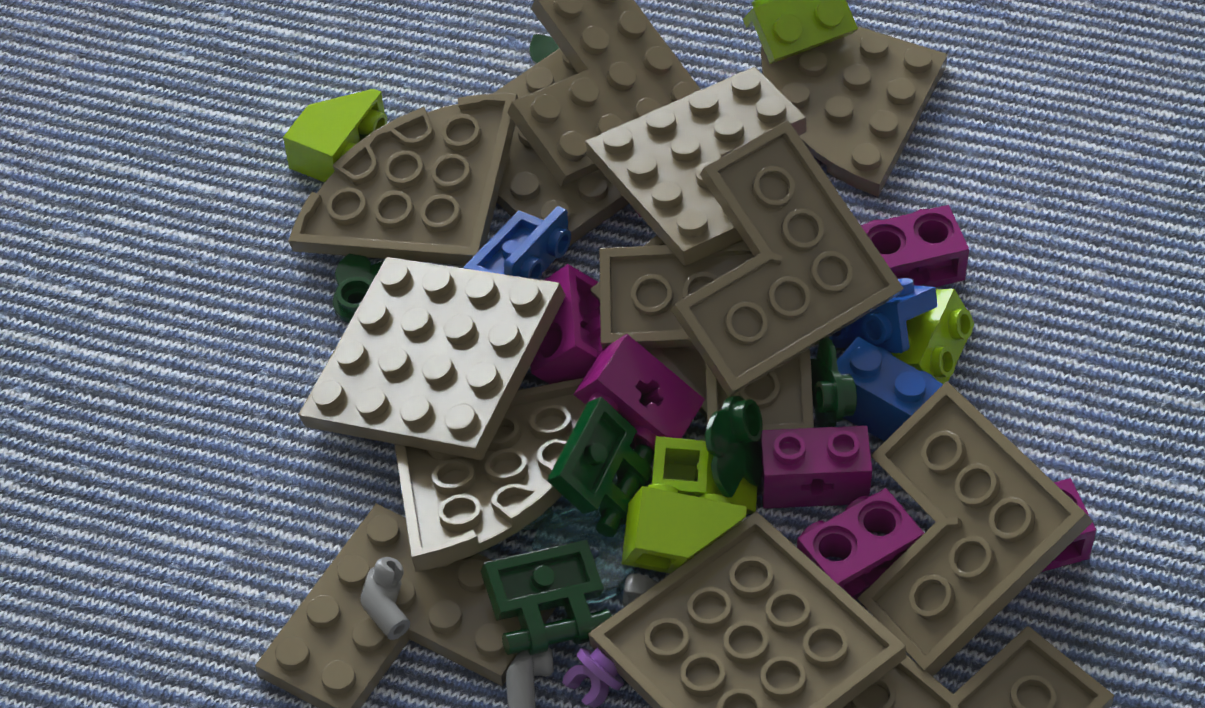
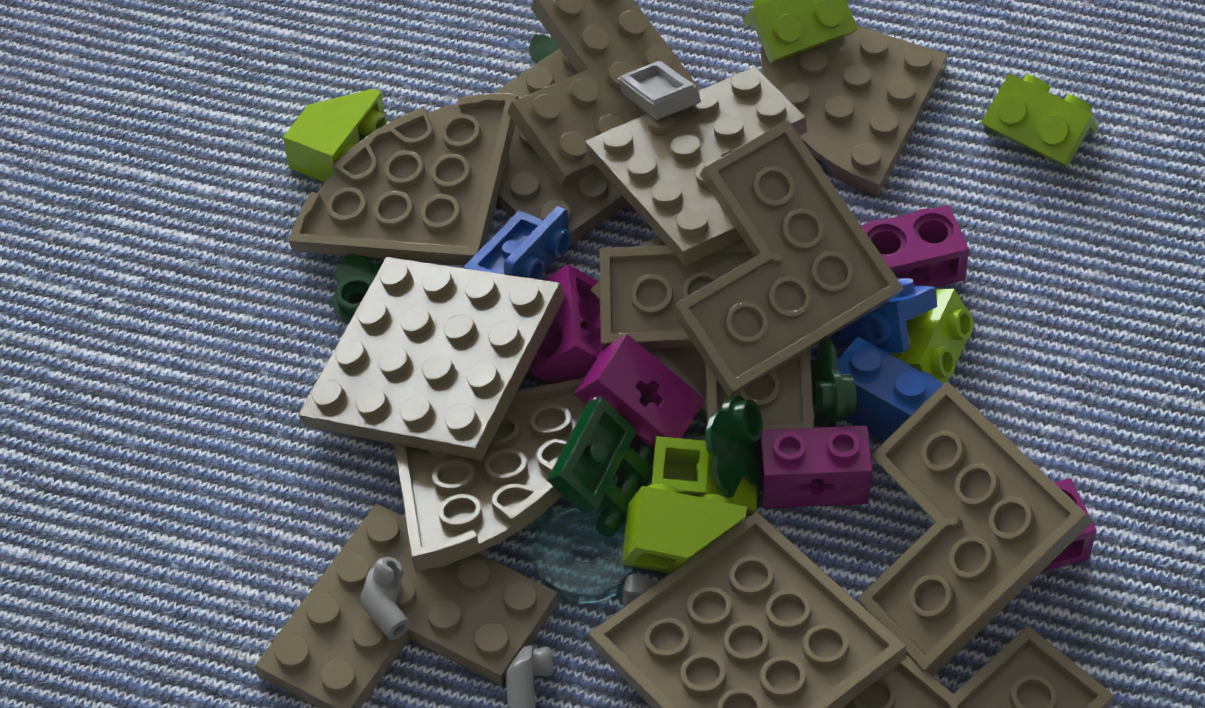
(543, 581): dark green plate -> none
(599, 670): medium lavender plate -> none
(659, 90): none -> light grey tile
(850, 538): magenta brick -> none
(1040, 120): none -> lime bracket

